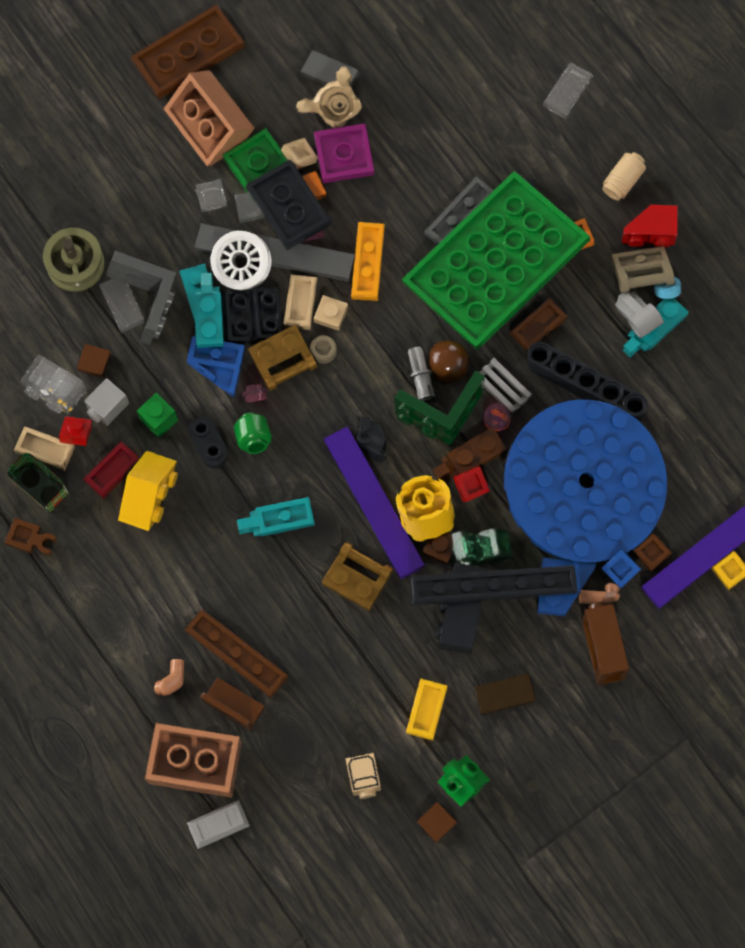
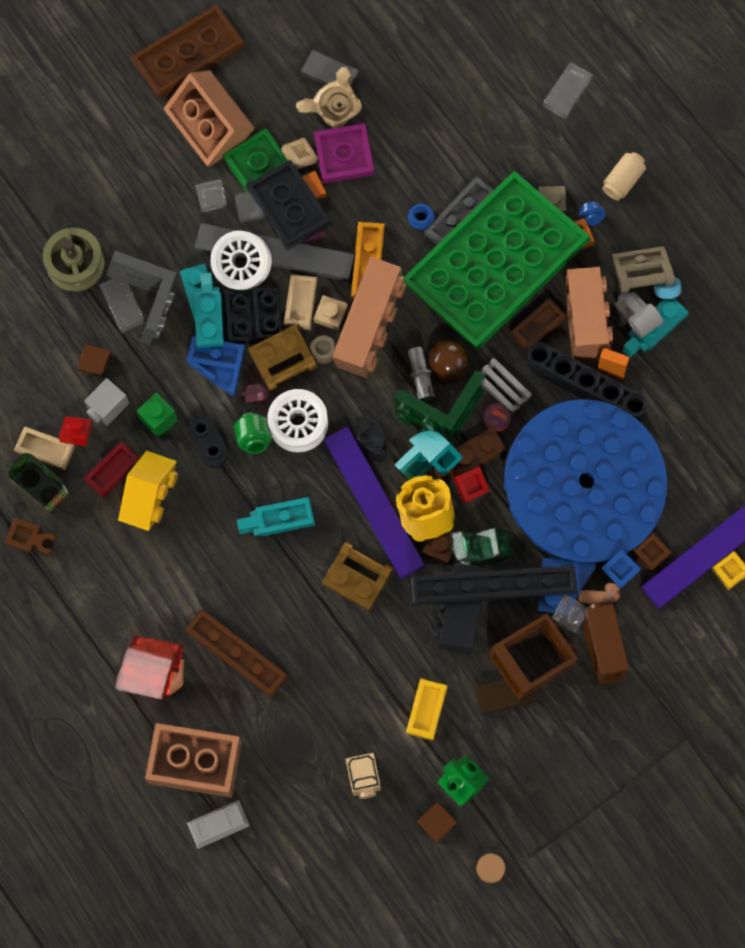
(53, 385): clear brick -> none
(149, 667): none -> clear red slope
(233, 704): reddish brown panel -> none
(298, 397): none -> white wheel
(369, 317): none -> nougat brick
(420, 209): none -> blue plate
(428, 450): none -> teal brick
(490, 868): none -> medium nougat tile
(510, 670): none -> reddish brown window
(555, 195): none -> dark tan plate
(569, 613): none -> clear plate
(587, 313): none -> nougat brick
(592, 212): none -> blue plate
(613, 365): none -> orange tile
(653, 226): red slope -> none

